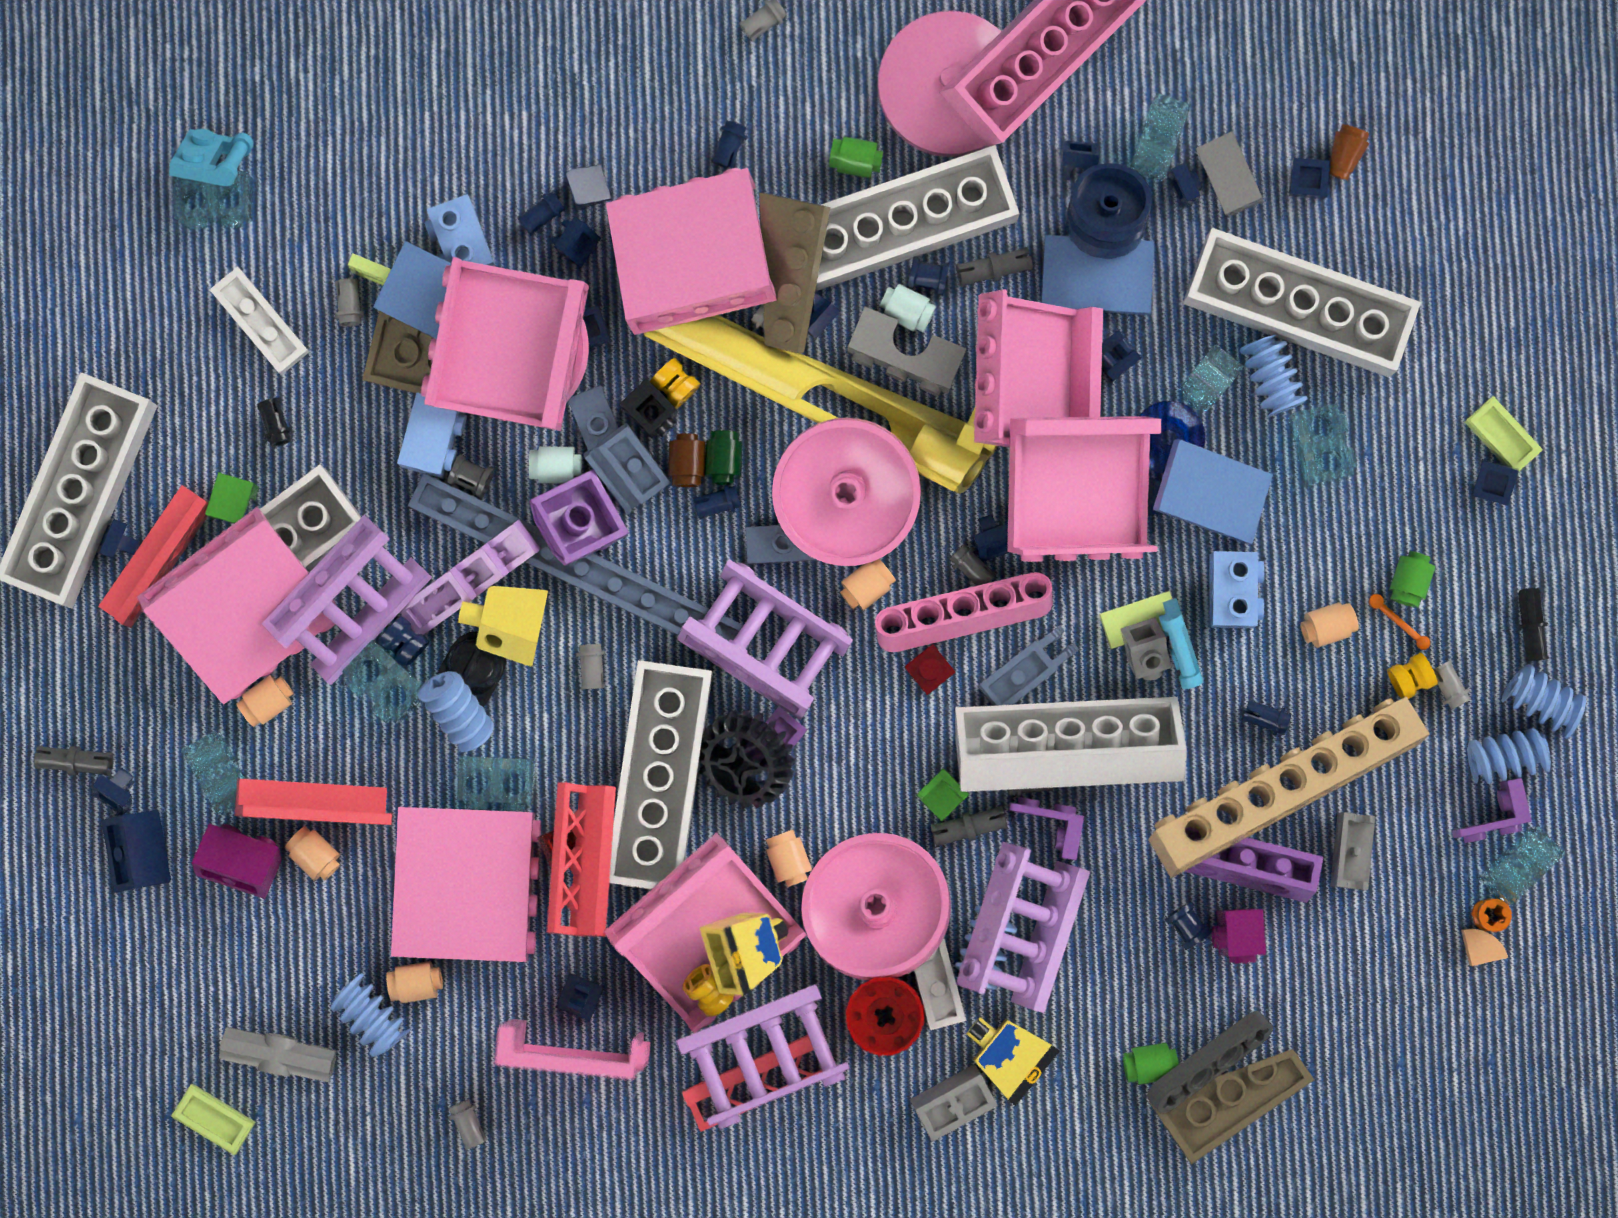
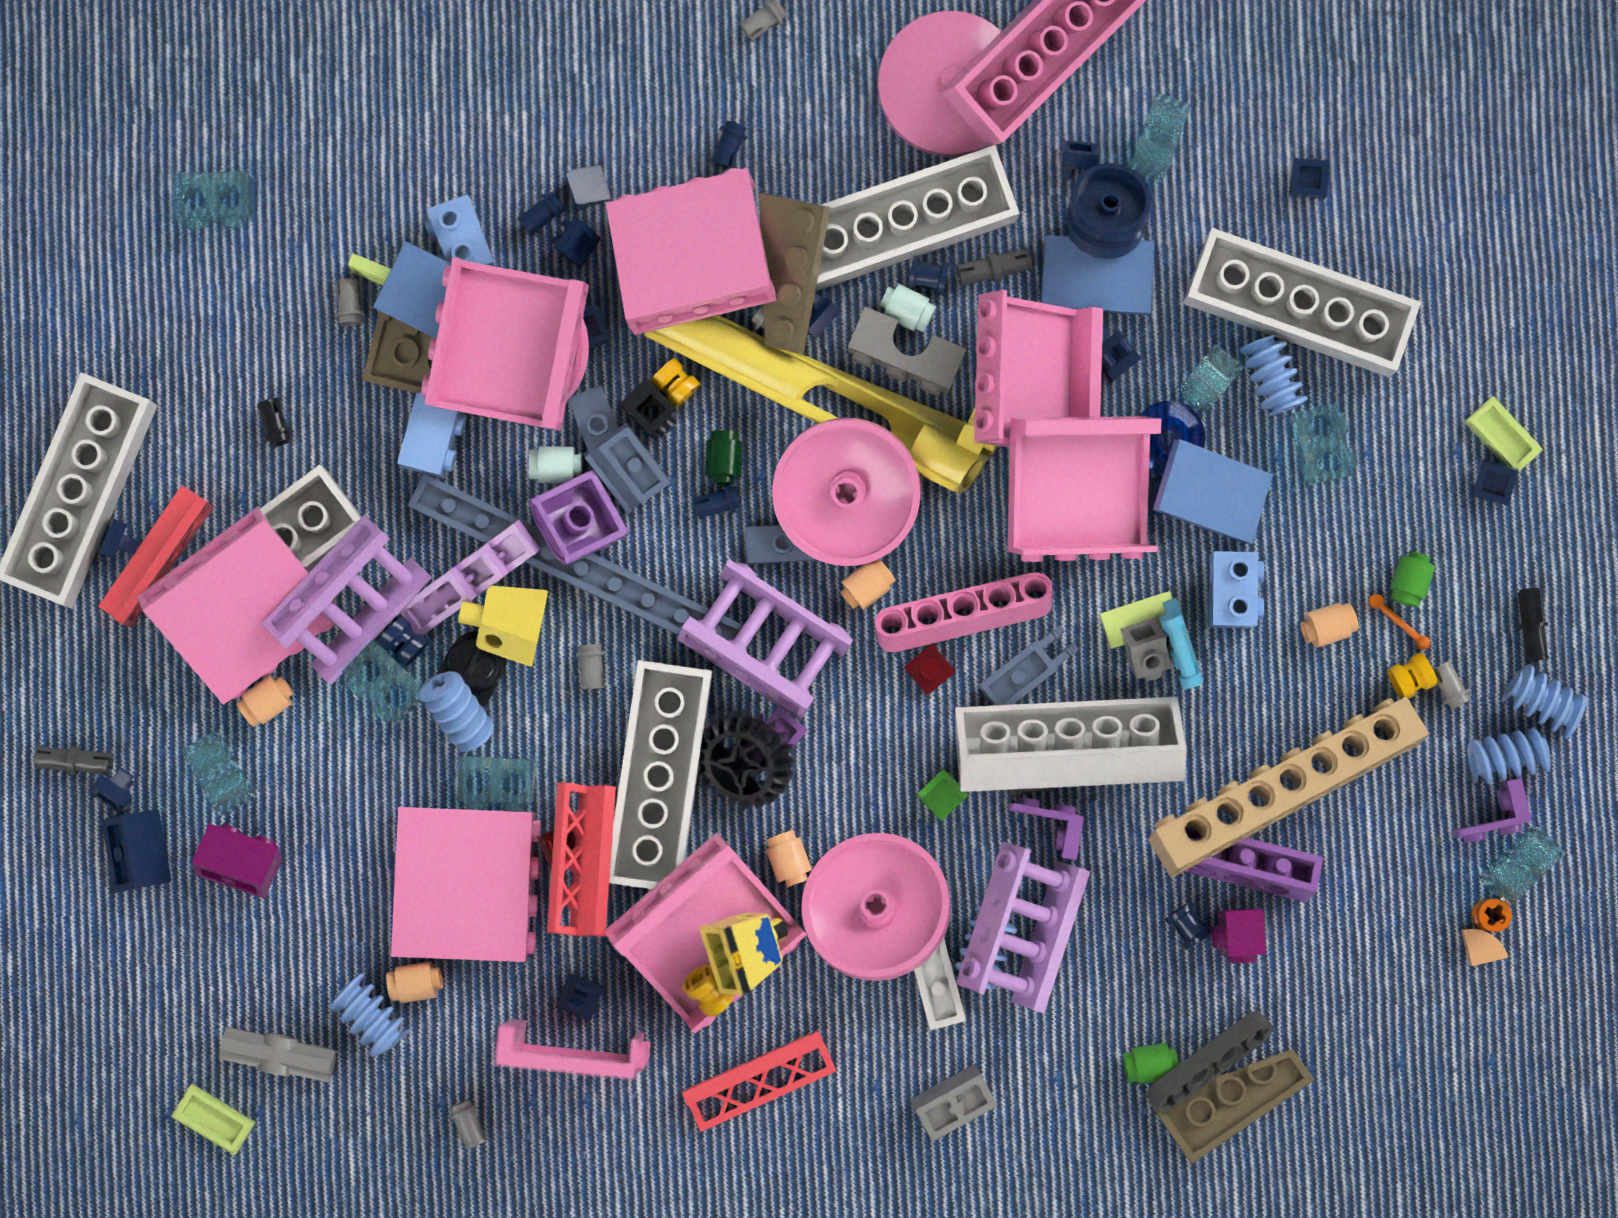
(202, 150): medium azure plate -> none
(230, 498): bright green panel -> none
(259, 320): white plate -> none
(311, 802): coral fence -> none
(313, 854): light nougat brick -> none
(471, 476): dark grey bush -> none
(686, 460): reddish brown brick -> none
(734, 1033): lavender fence -> none
(855, 157): bright green brick -> none
(906, 1010): red wheel -> none
(969, 826): dark grey pin -> none
(972, 565): dark grey pin -> none
(992, 540): dark blue tile -> none
(1011, 1056): torso -> none
(1185, 184): dark blue plate -> none
(1229, 174): light grey hinge -> none
(1269, 717): dark blue pin -> none
(1347, 151): dark orange cone -> none
(1352, 851): light grey hinge -> none

